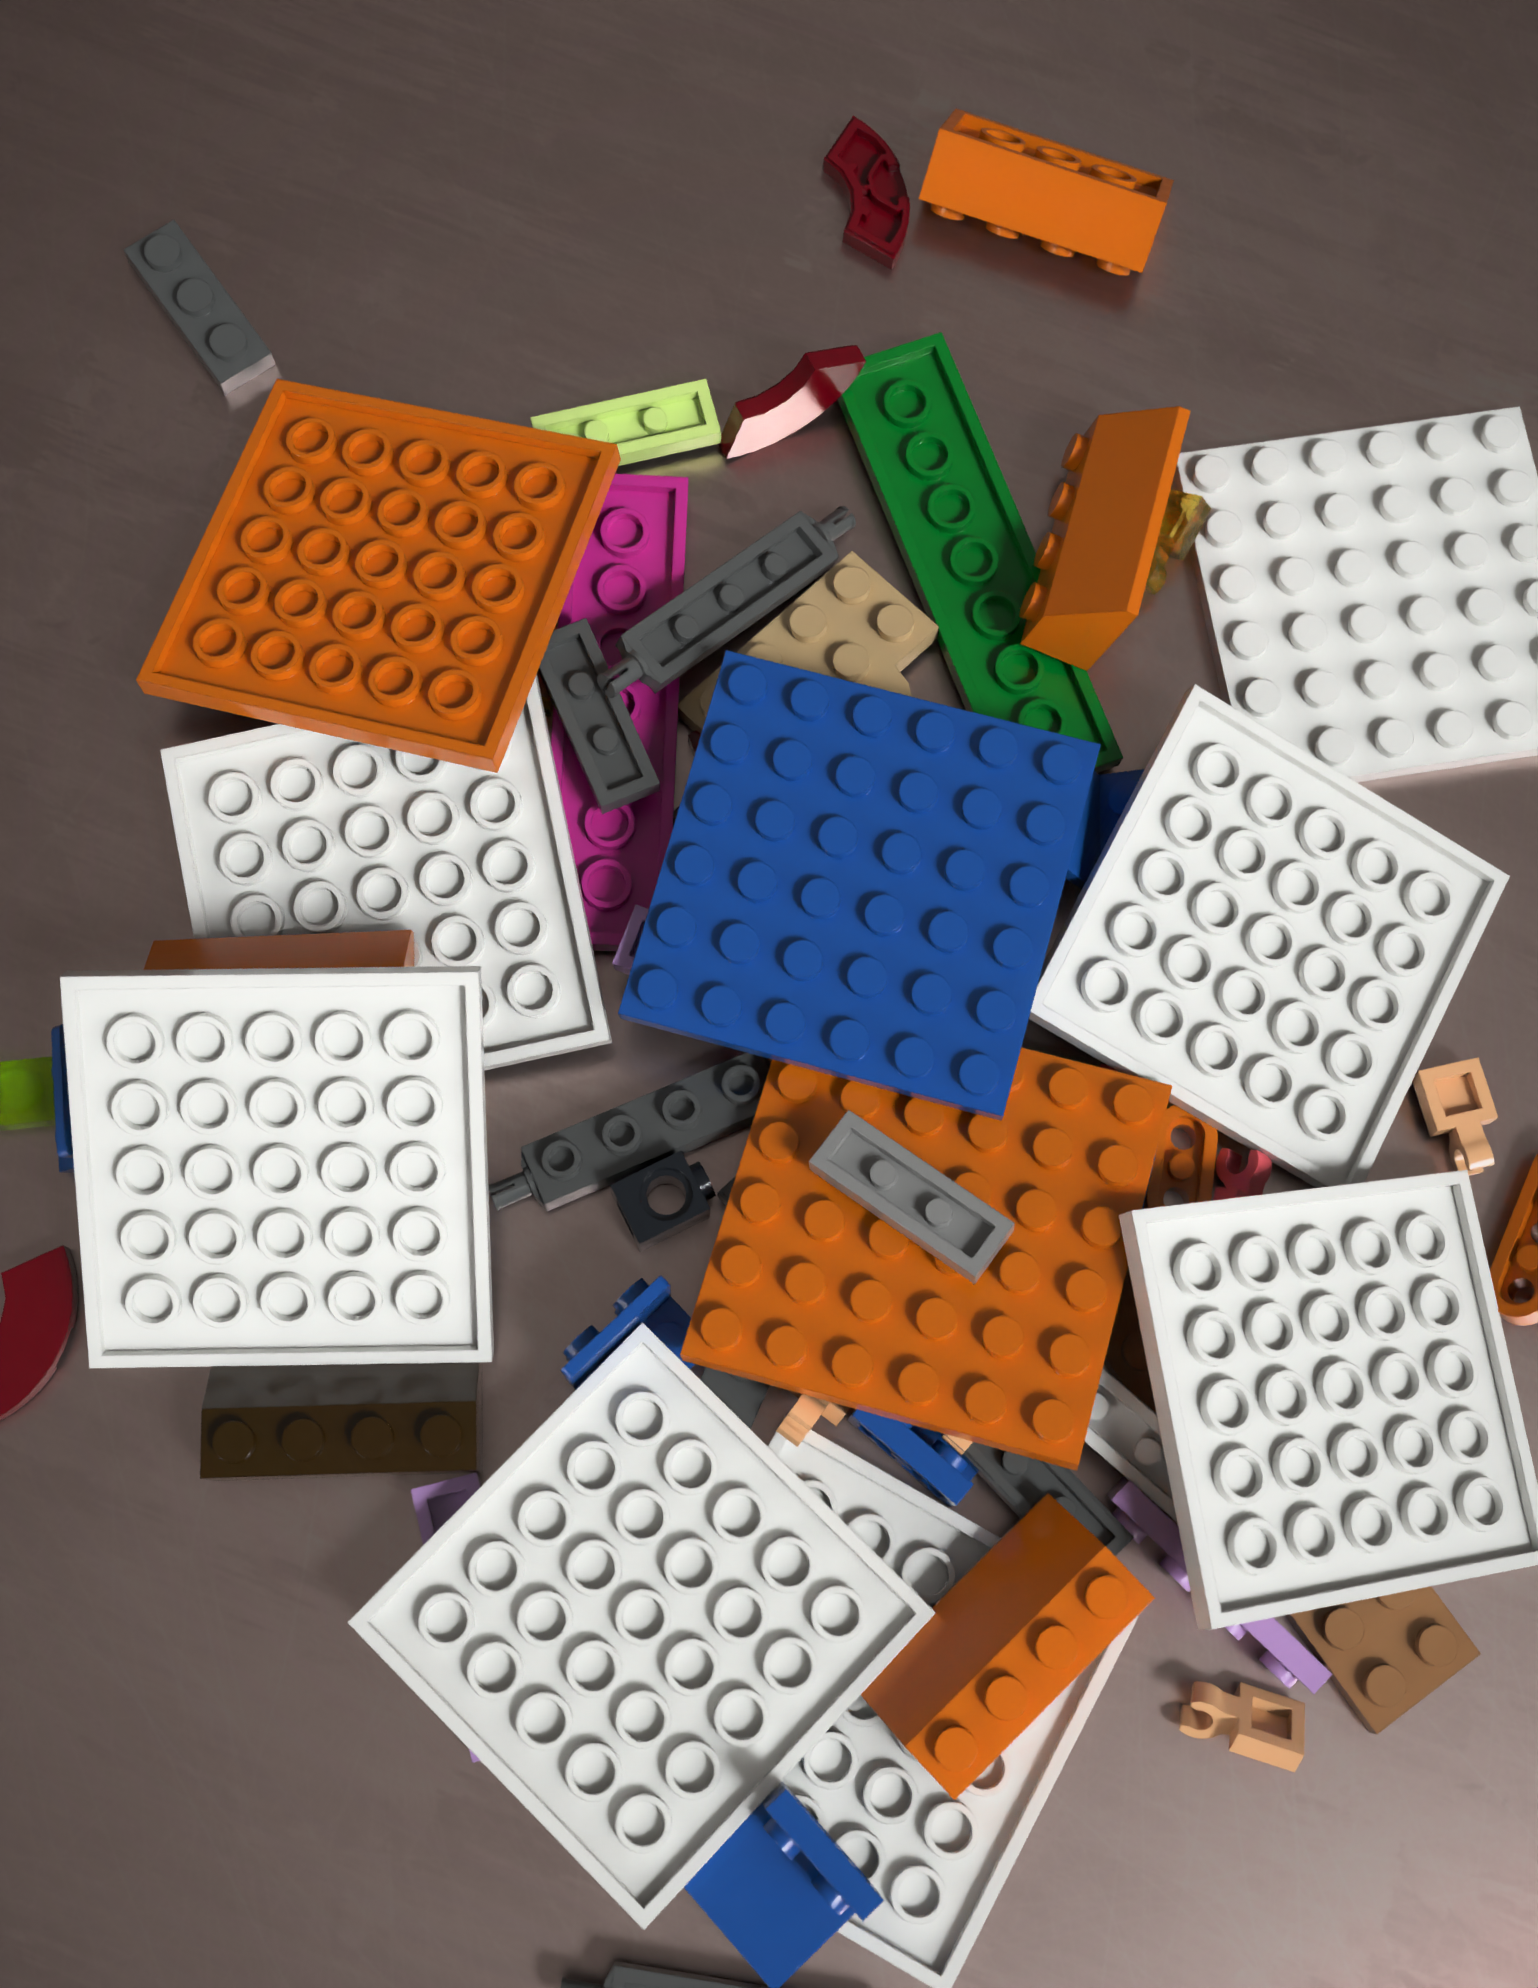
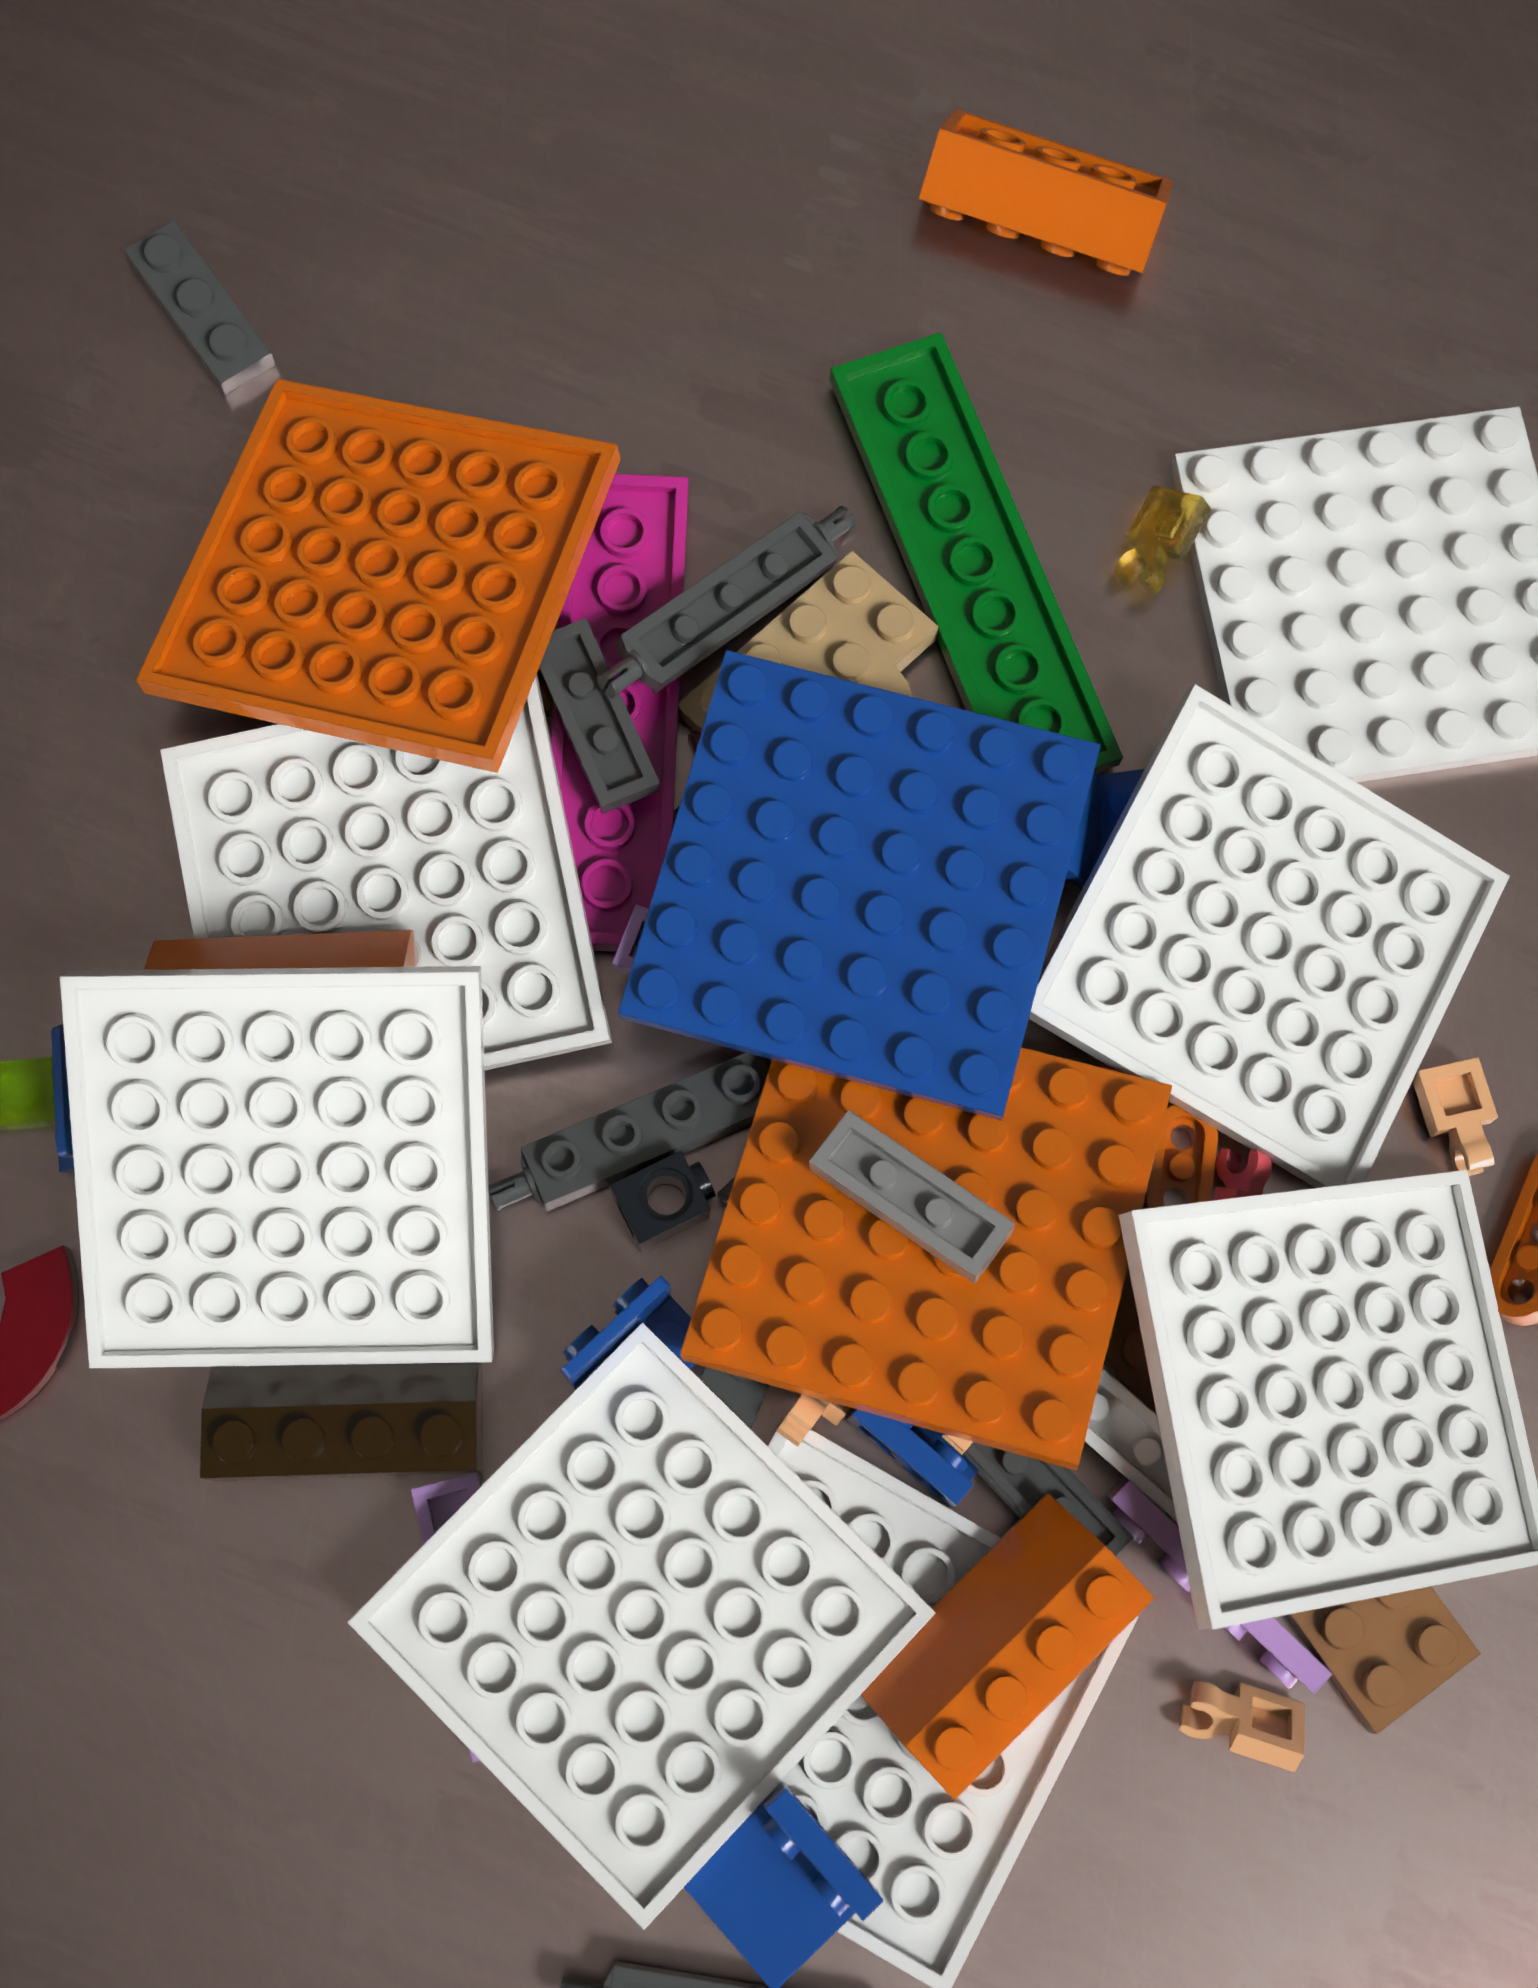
(644, 423): yellowish green plate -> none
(792, 402): dark red tile -> none
(874, 190): dark red tile -> none
(1102, 533): orange slope -> none

